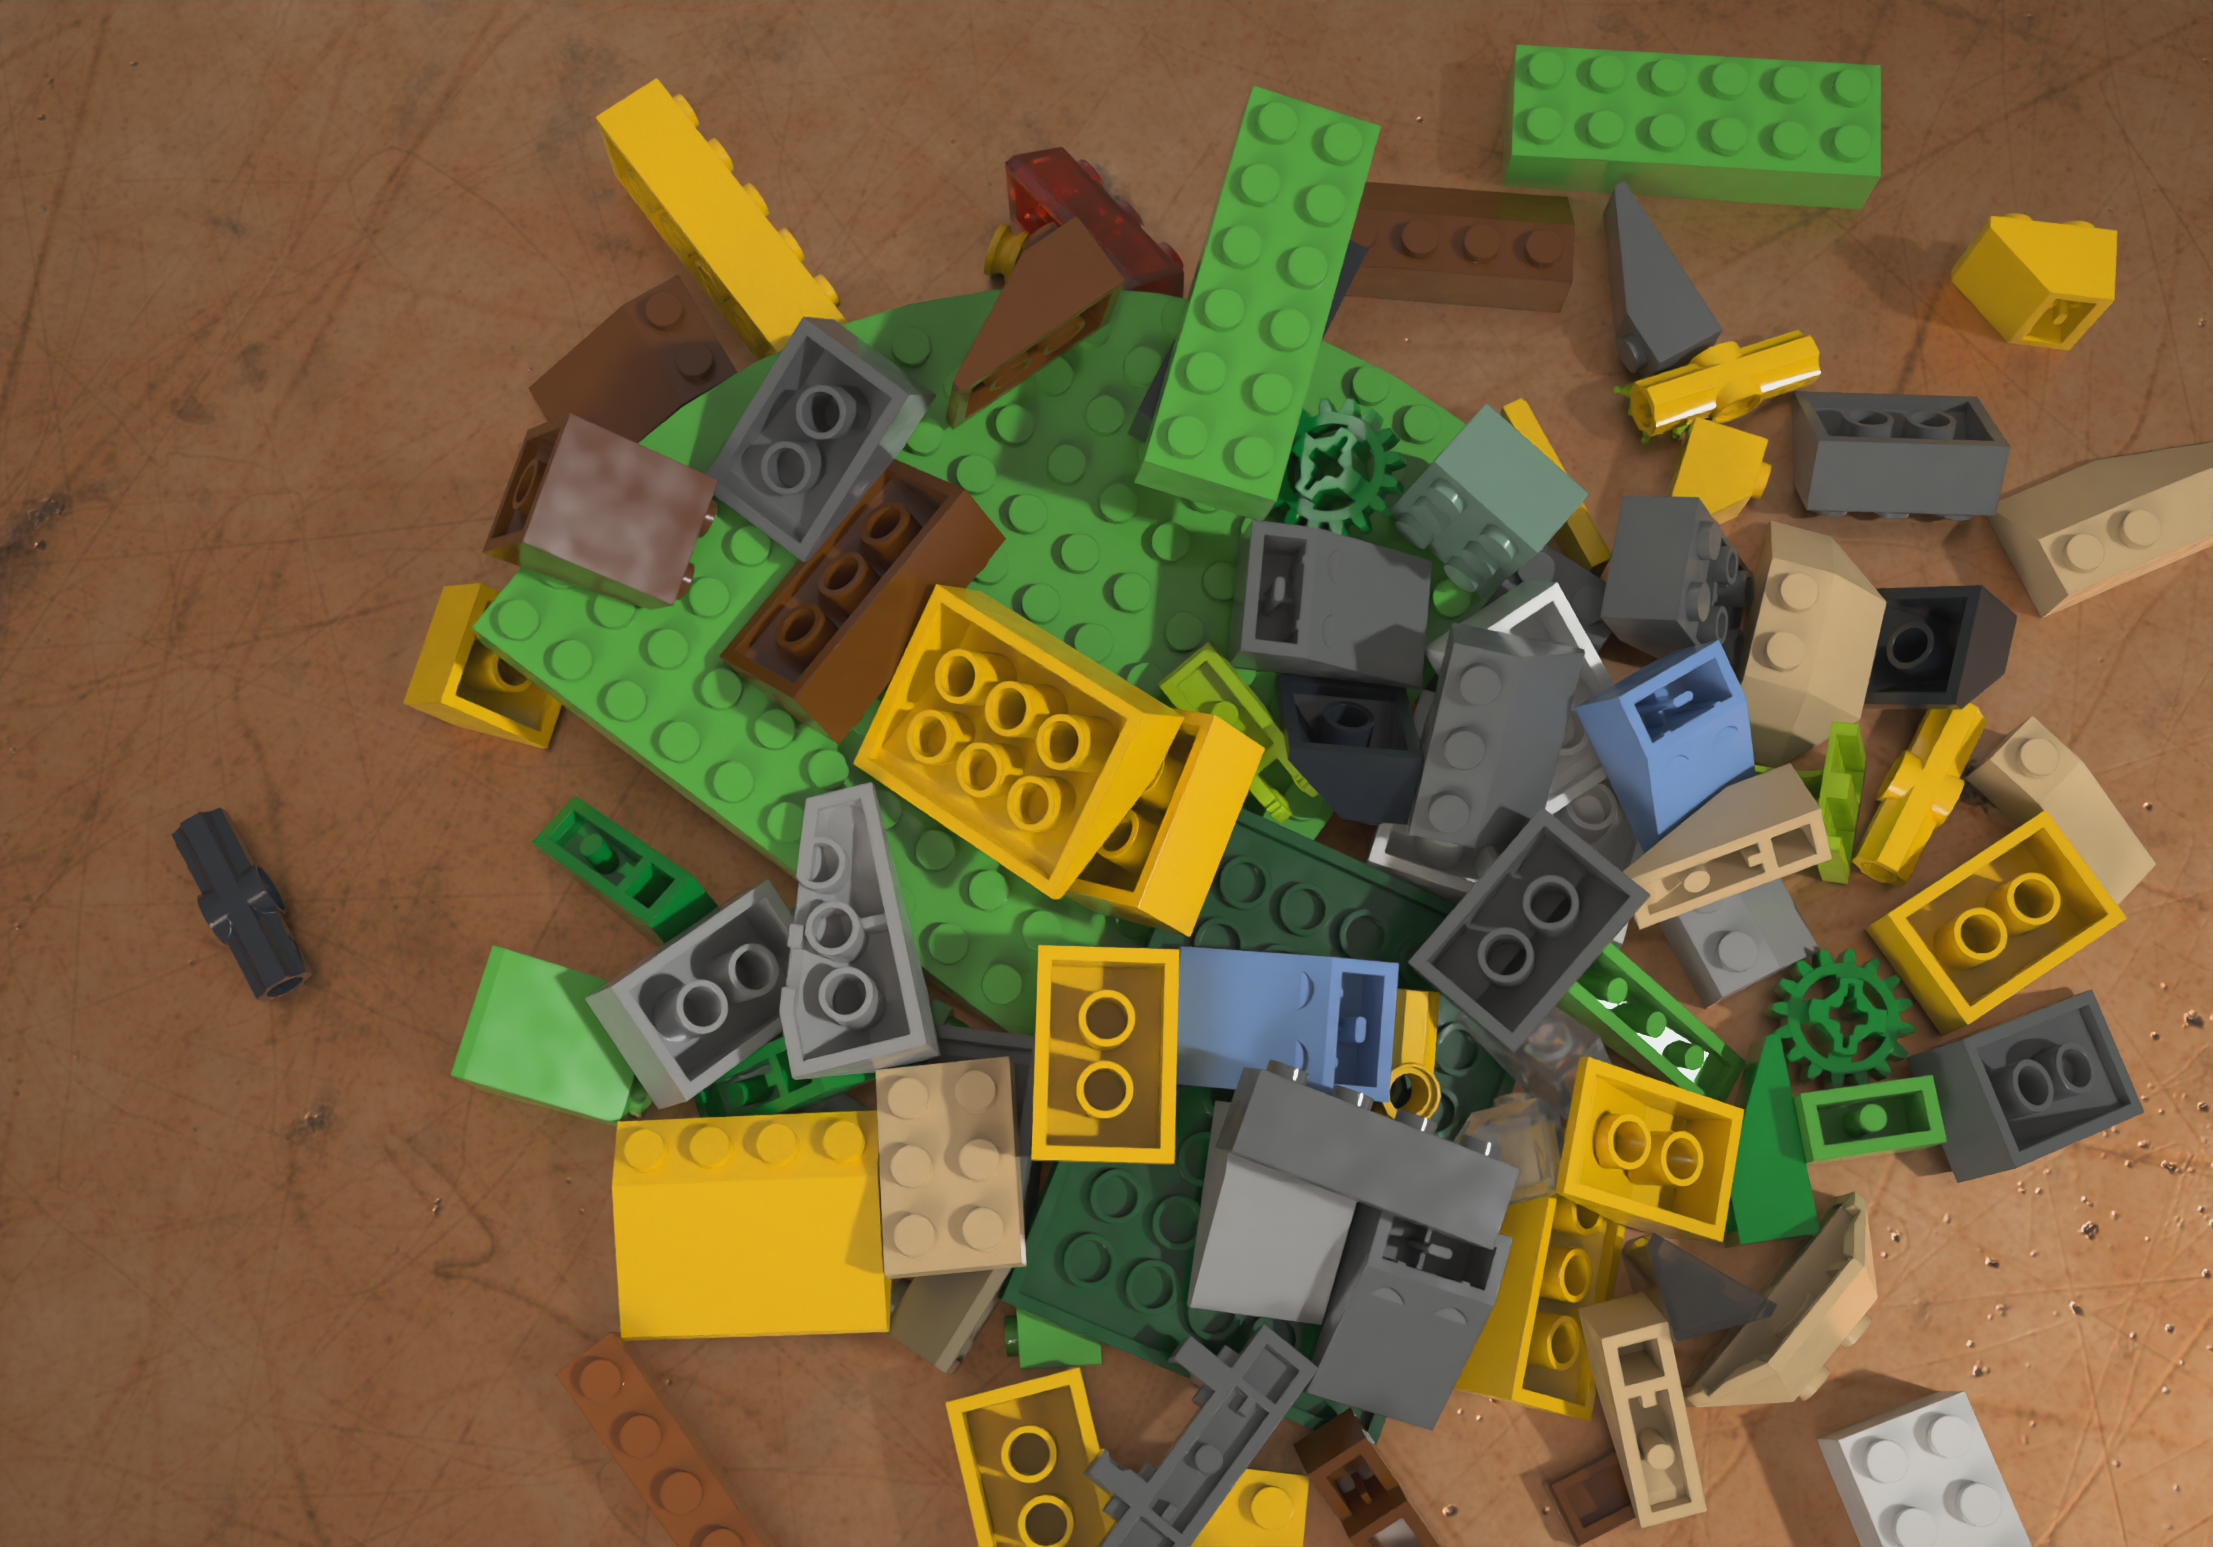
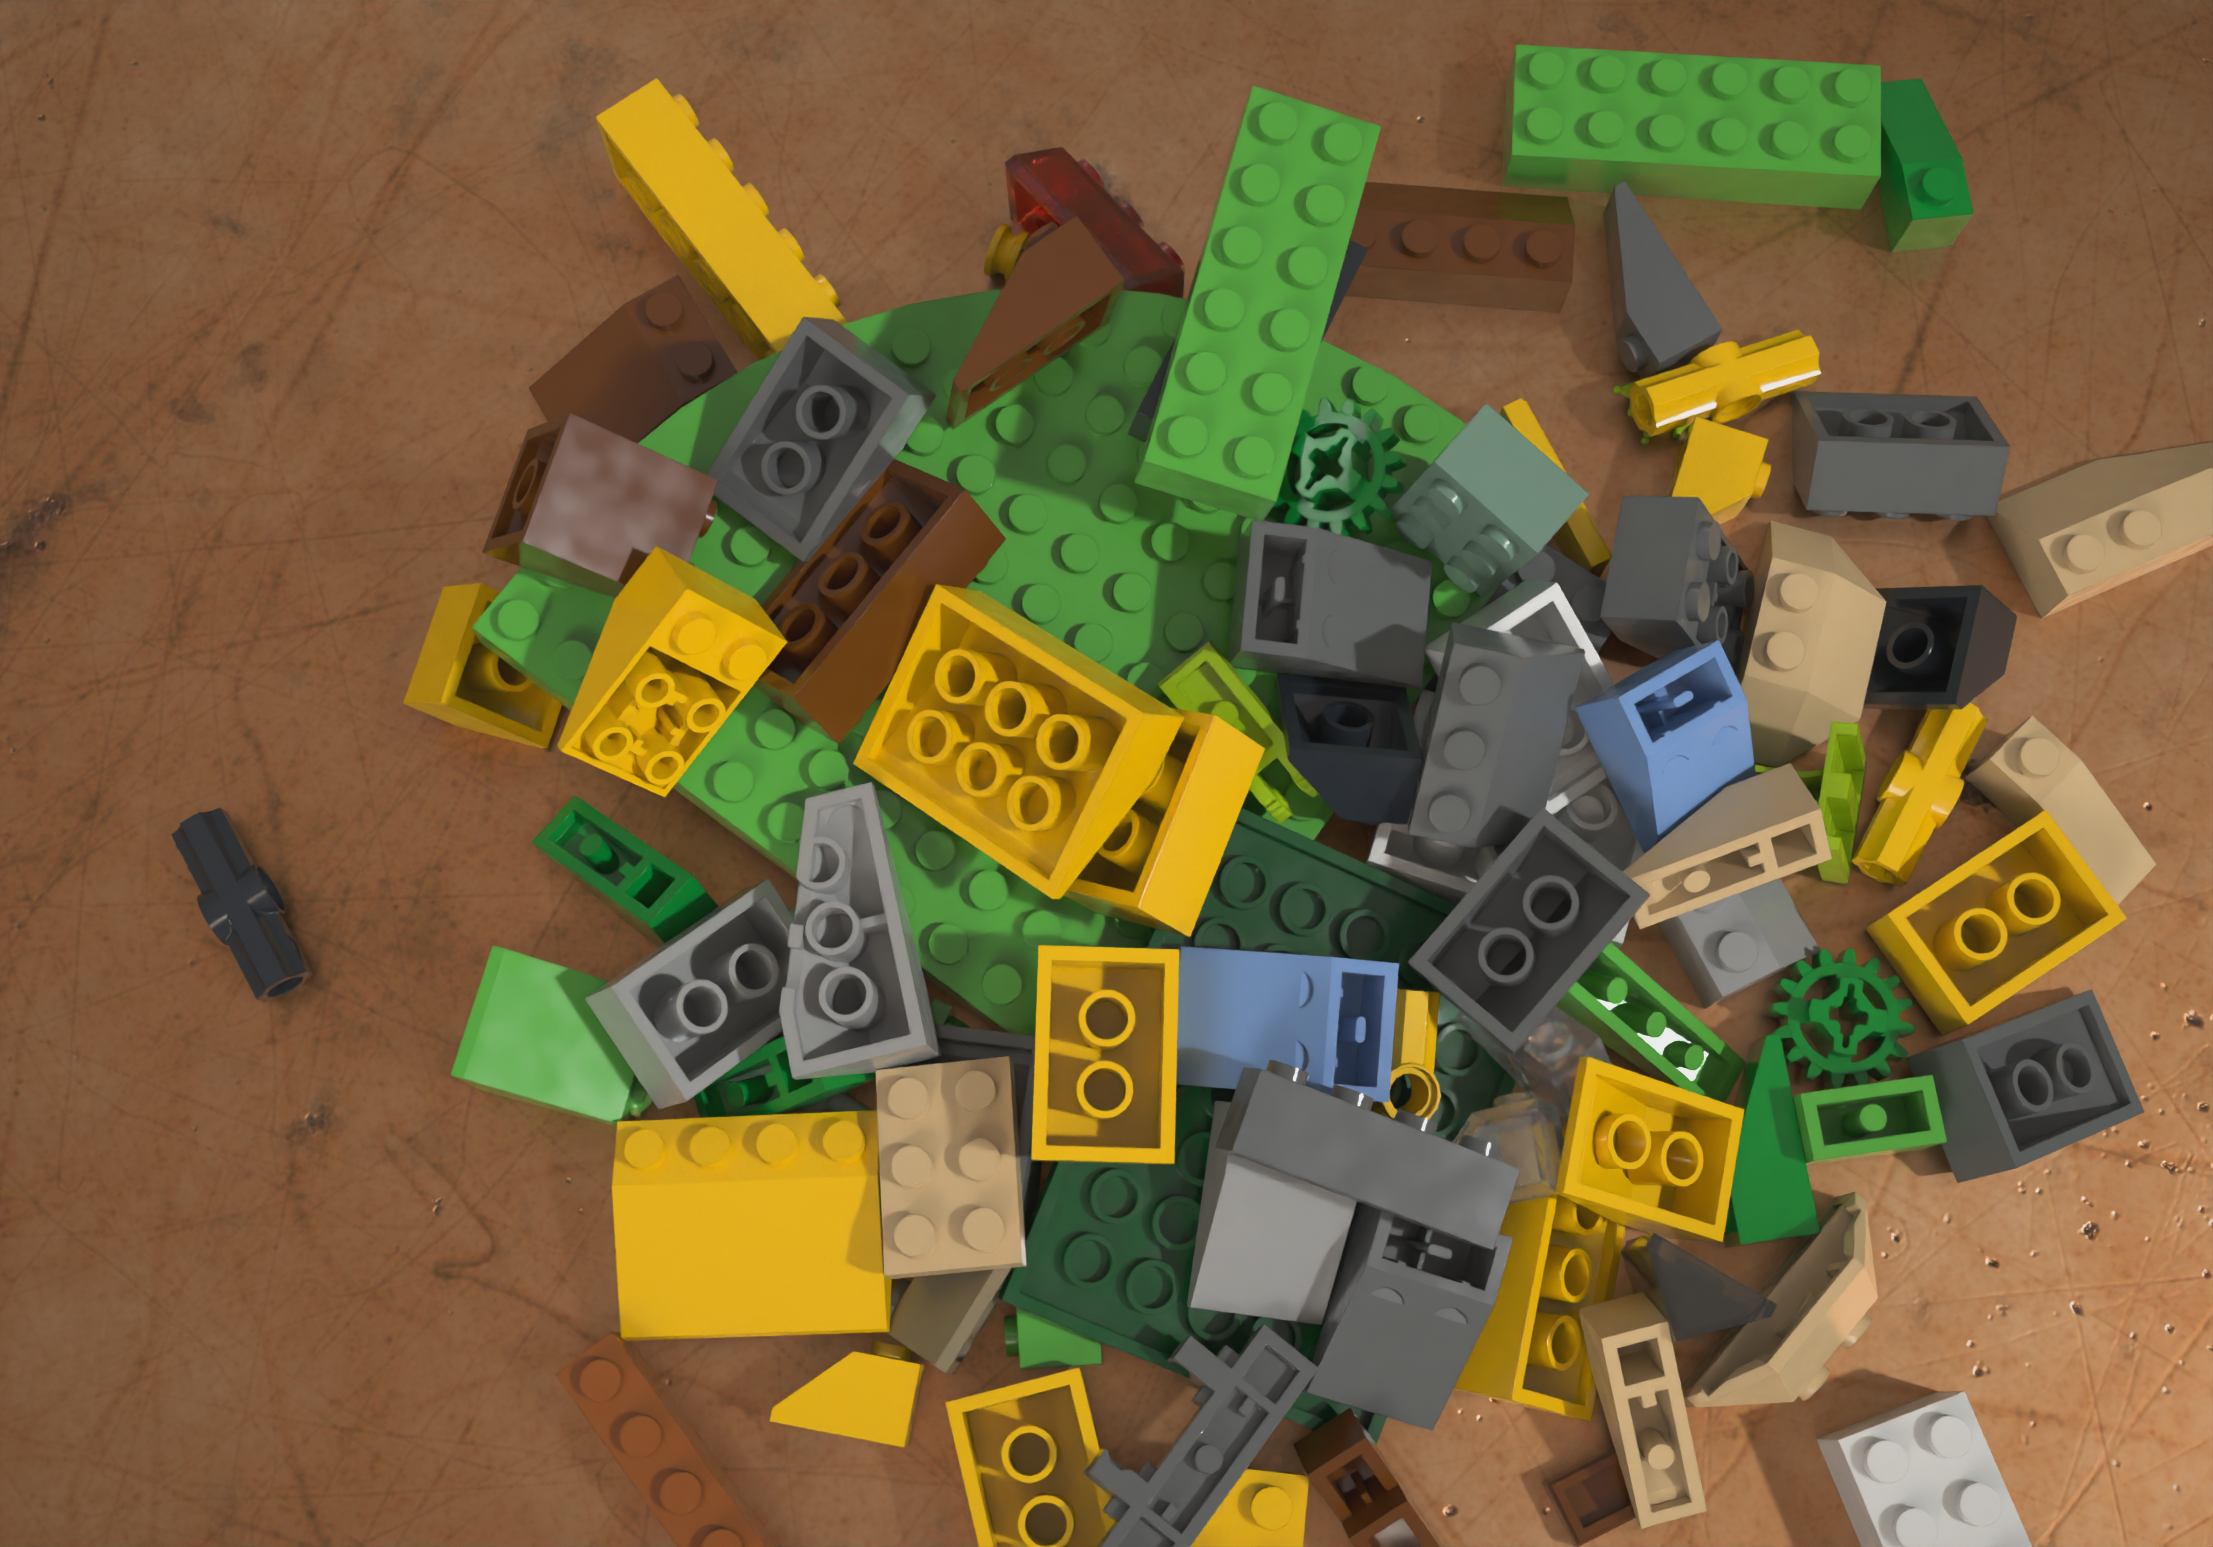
(667, 672): none -> yellow slope
(860, 1397): none -> yellow slope
(1921, 171): none -> green slope
(2039, 278): yellow slope -> none

